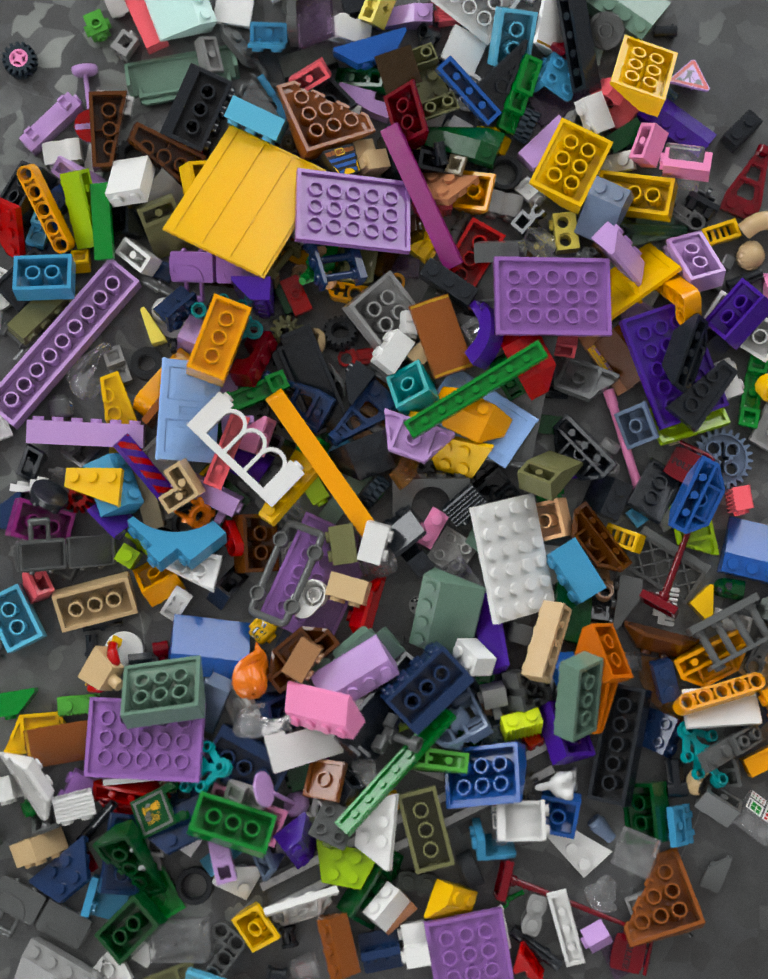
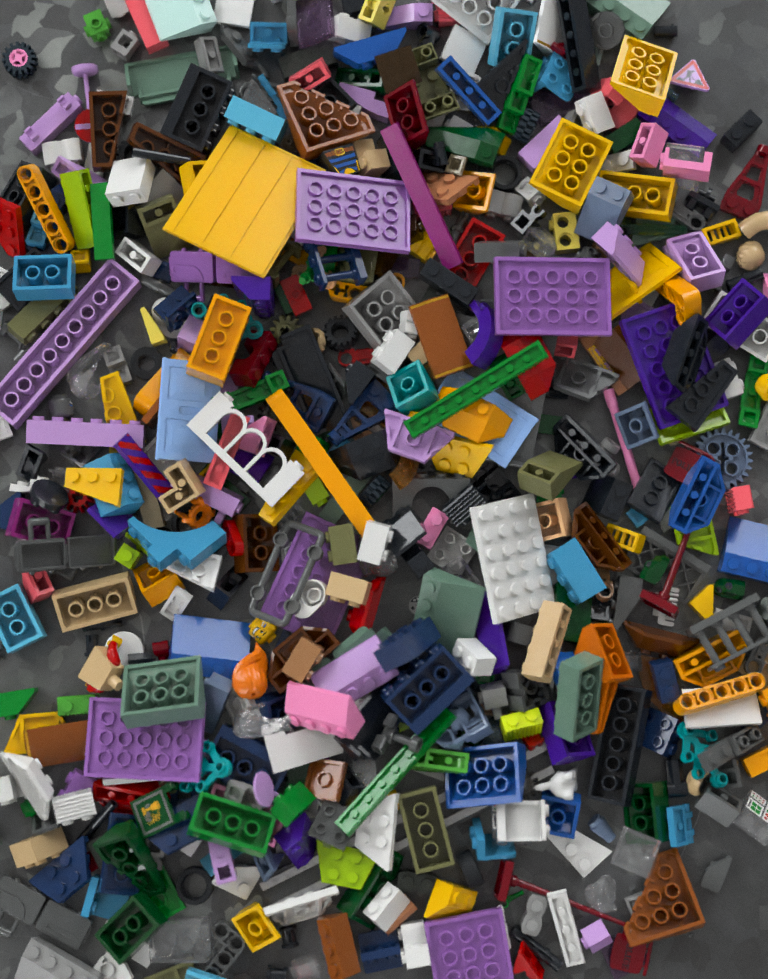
(159, 156): none -> black piece
(292, 803): none -> green brick
(406, 643): none -> dark blue brick
(654, 569): none -> dark green rock

